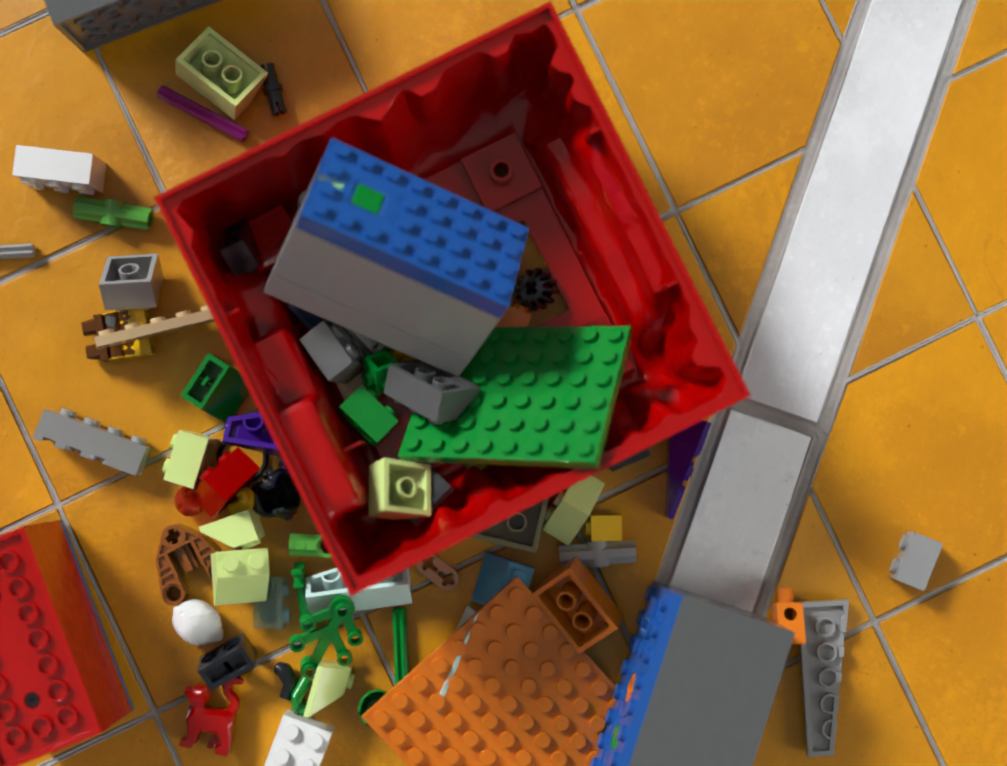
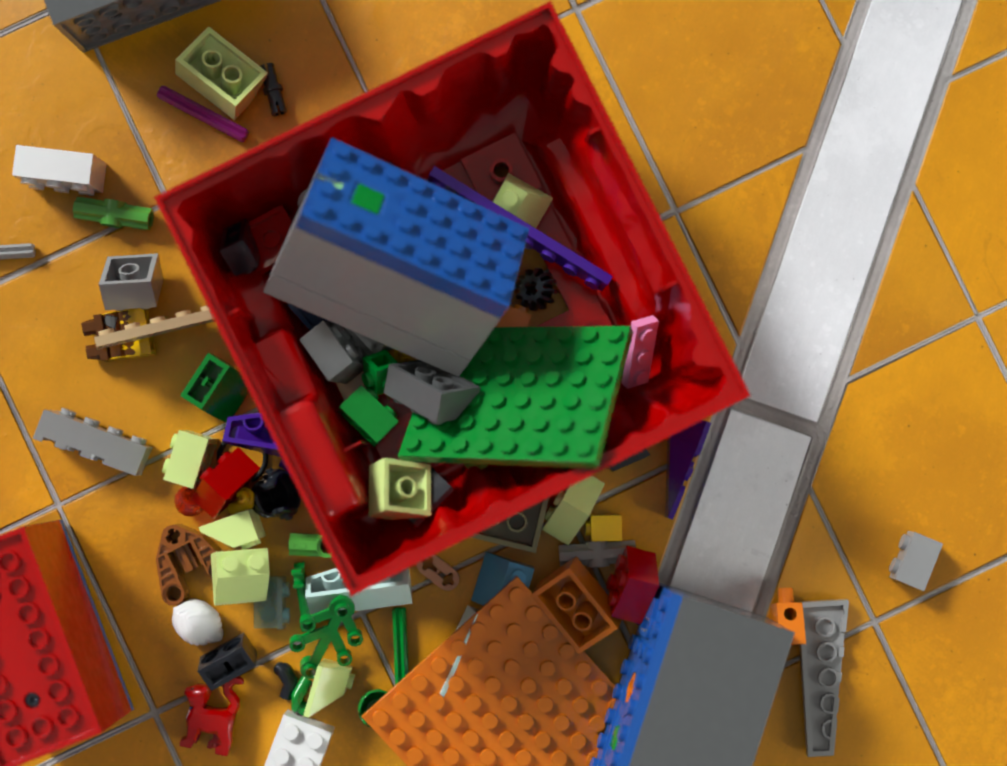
(522, 200): none -> yellowish green slope
(547, 247): none -> dark purple plate
(633, 584): none -> red brick
(640, 352): none -> bright pink plate

